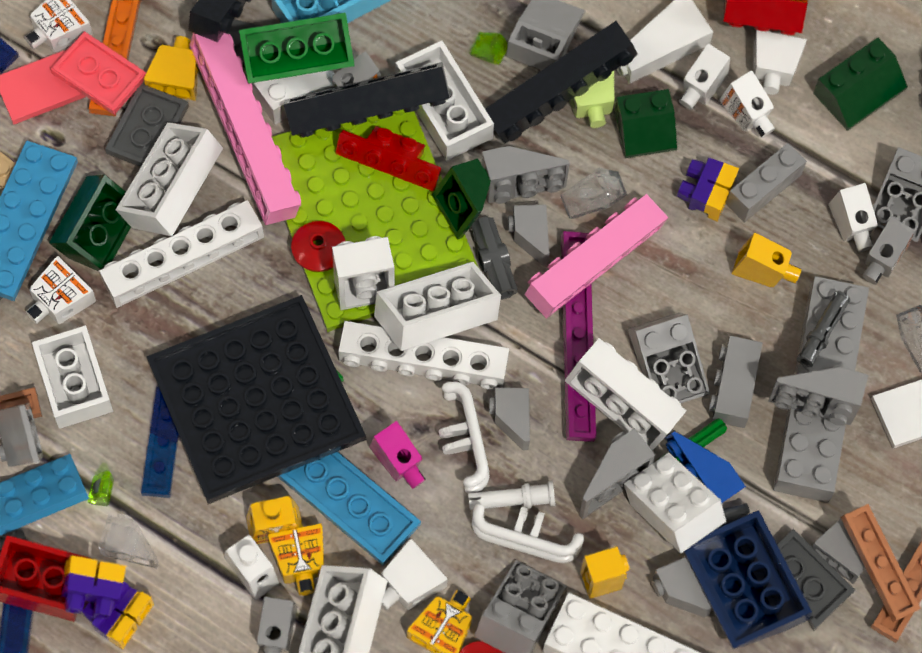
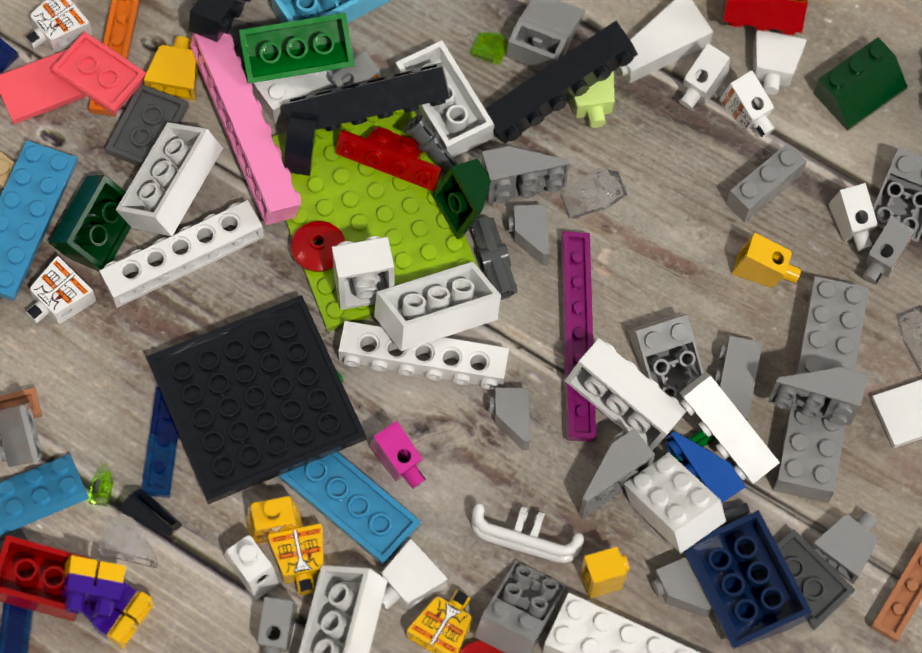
(72, 377): white brick -> none
(149, 512): none -> black slope
(300, 145): none -> black slope
(429, 142): none -> dark grey pin
(461, 393): white piece -> none
(524, 496): white pin -> none
(595, 256): bright pink brick -> none
(646, 123): dark green slope -> none
(712, 189): hips -> none
(729, 427): none -> white brick
(819, 336): dark grey pin -> none
(880, 562): nougat plate -> none

